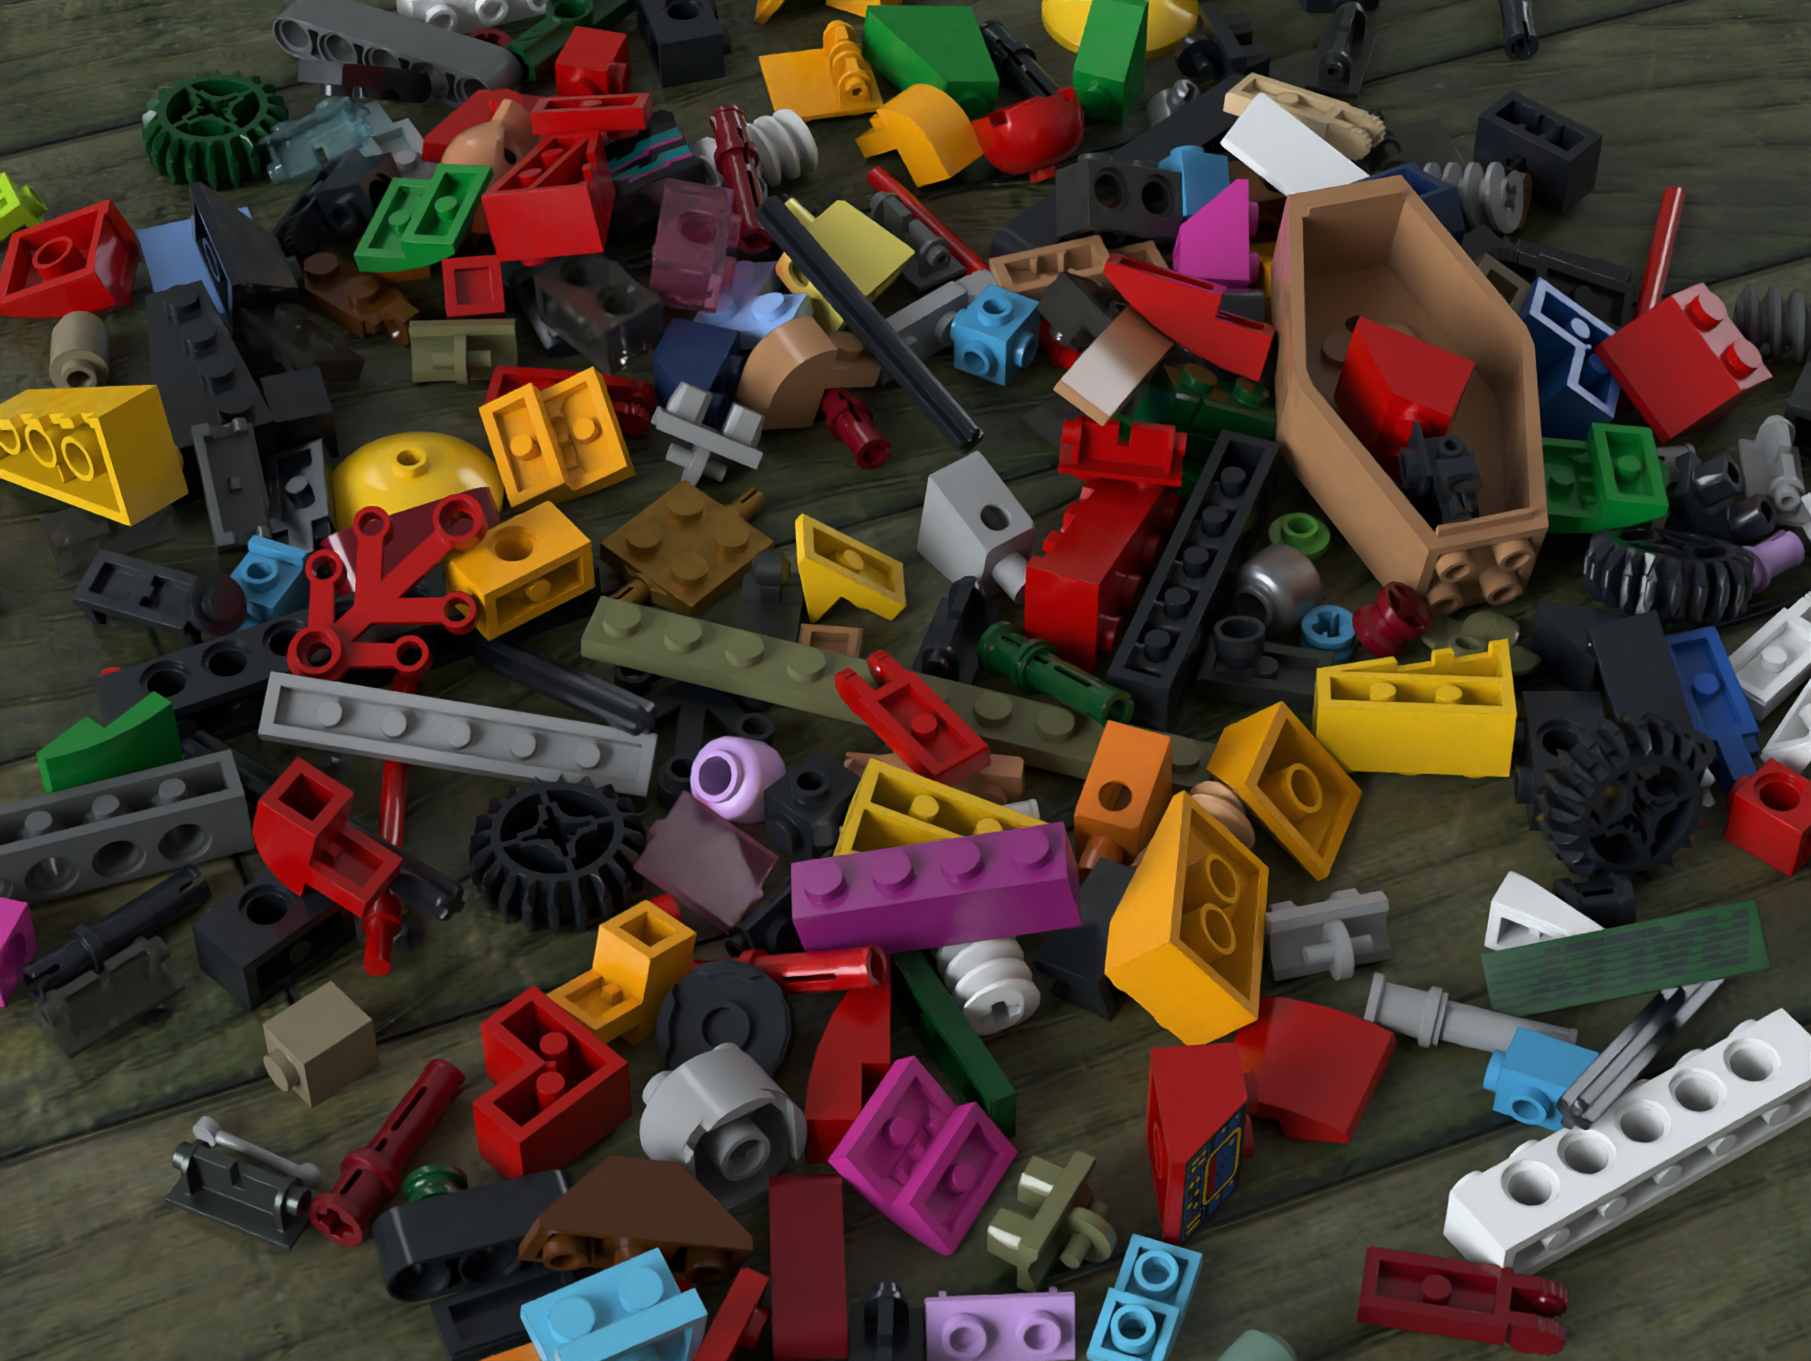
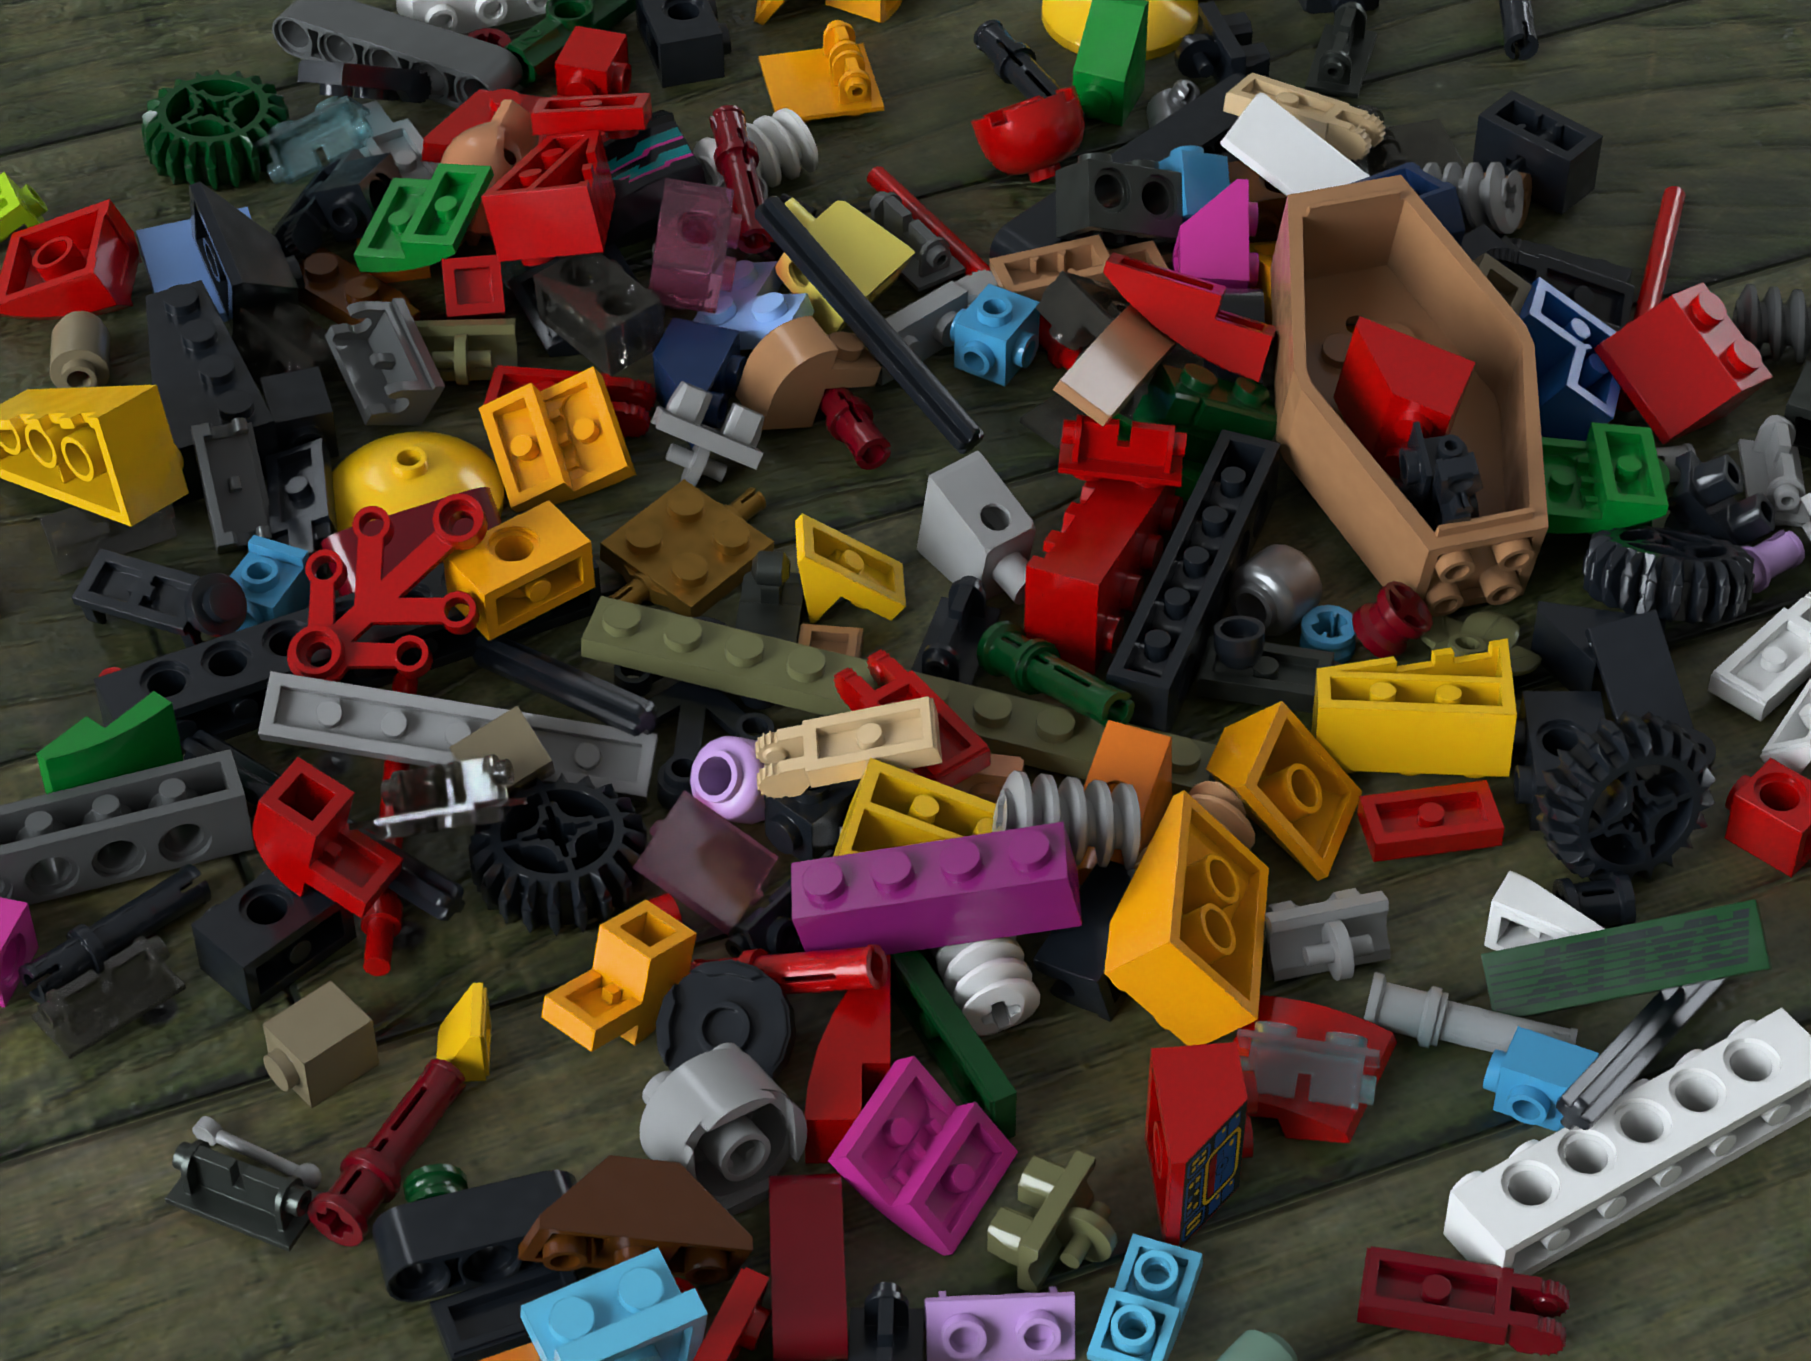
(386, 364): none -> dark grey hinge
(442, 798): none -> clear smoke hinge
(466, 1034): none -> yellow slope
(510, 739): none -> dark tan brick
(552, 1089): red brick -> none
(841, 744): none -> tan hinge
(926, 131): light orange brick -> none
(932, 48): green slope -> none
(1089, 816): none -> light grey piece
(1301, 533): bright green plate -> none
(1334, 1064): none -> clear light blue hinge
(1430, 820): none -> red plate
(1716, 702): blue hinge -> none

